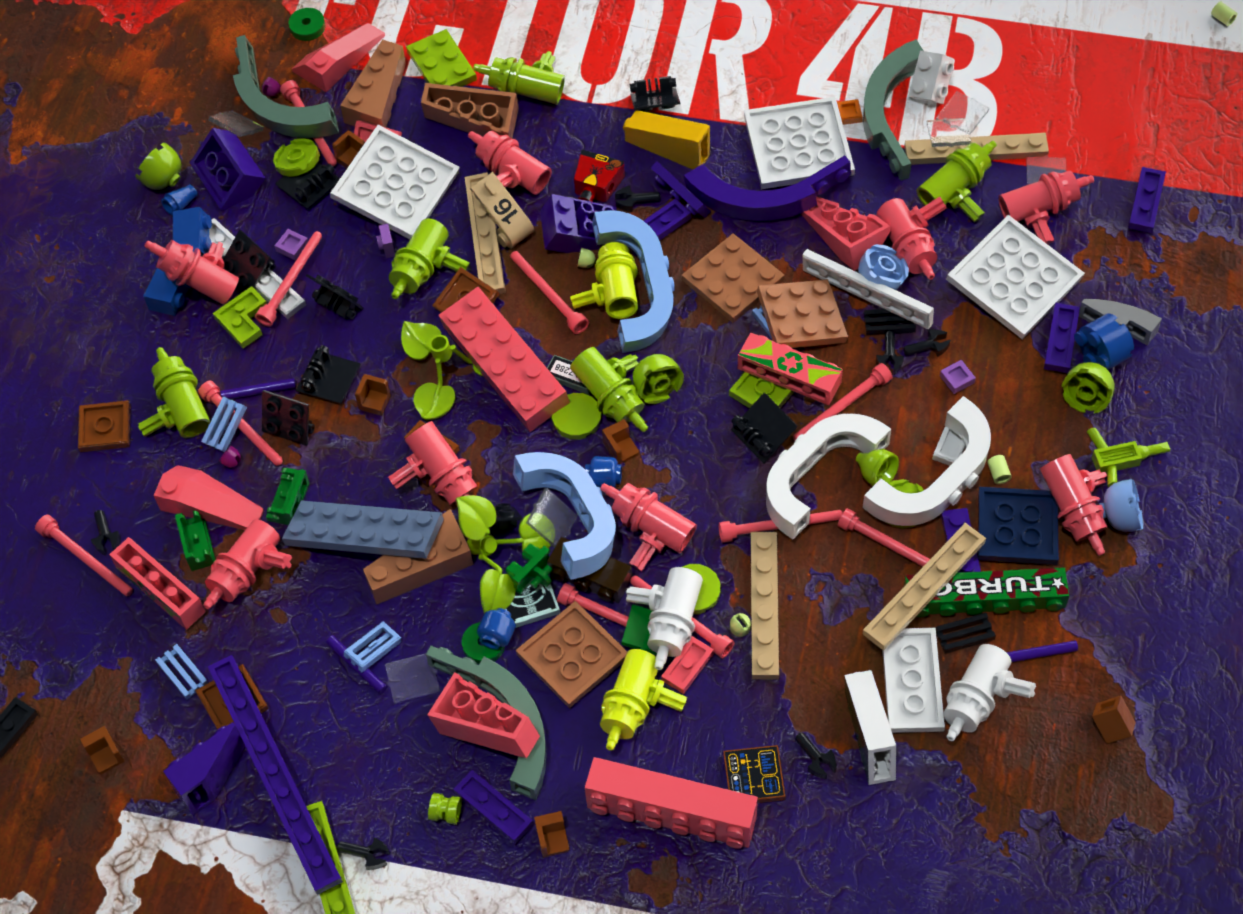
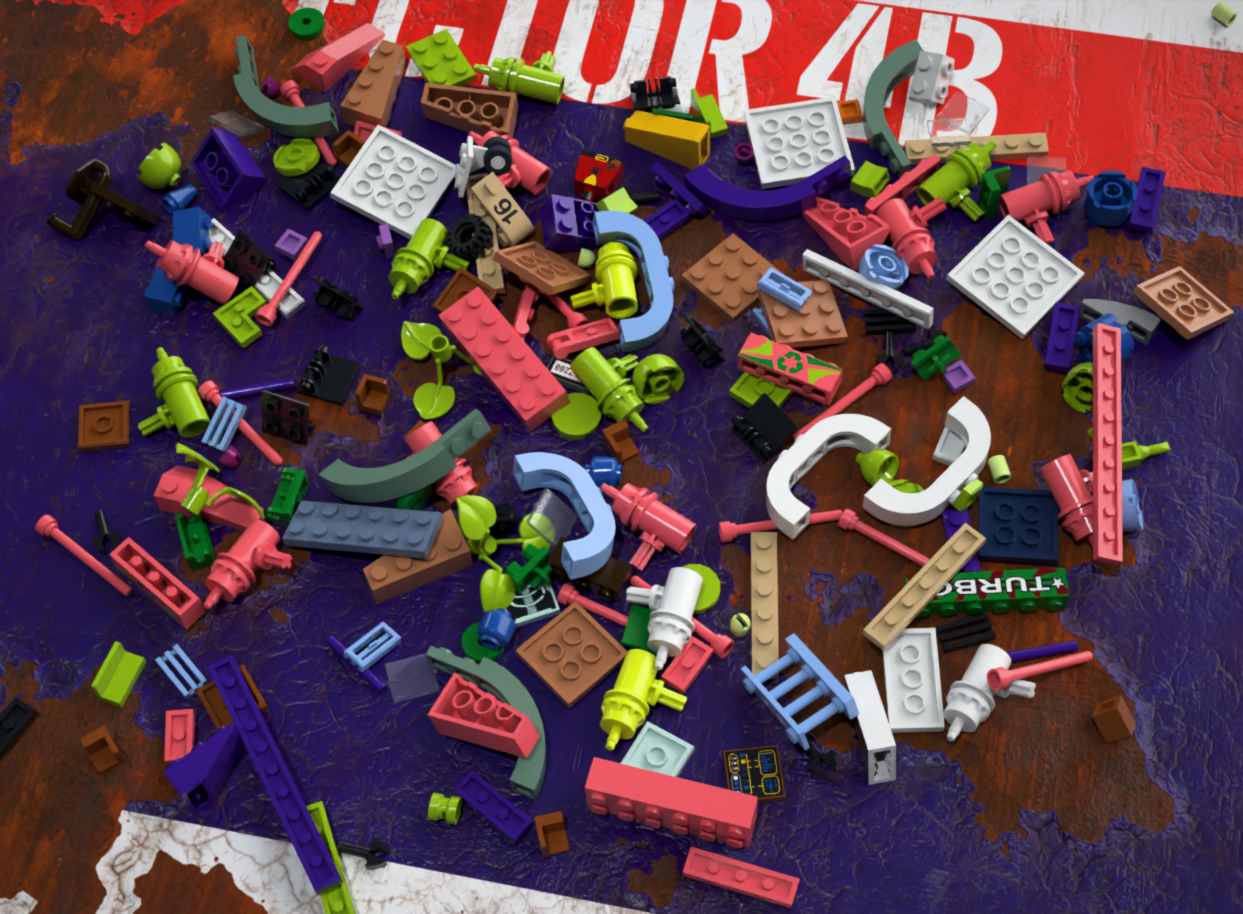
(89, 191): none -> dark brown plate
(117, 675): none -> lime panel
(179, 734): none -> coral plate
(197, 496): none -> lime plant
(410, 474): none -> sand green arch
(417, 500): none -> green piece
(476, 243): none -> black tyre
(494, 156): none -> plate
(524, 311): none -> coral plate
(541, 268): none -> nougat plate
(582, 337): none -> coral plate
(617, 202): none -> lime piece
(658, 751): none -> light aqua tile
(685, 116): none -> green piece
(700, 342): none -> black hinge
(708, 113): none -> lime panel
(741, 877): none -> coral plate
(746, 150): none -> magenta hinge
(782, 291): none -> light blue tile
(811, 669): none -> light blue fence
(870, 180): none -> lime piece
(905, 185): none -> coral plate
(935, 358): none -> green hips
(968, 495): none -> lime tile
(991, 187): none -> green panel
(1001, 678): none -> coral piece
(1107, 445): none -> coral plate
(1110, 199): none -> blue brick
(1183, 302): none -> nougat plate

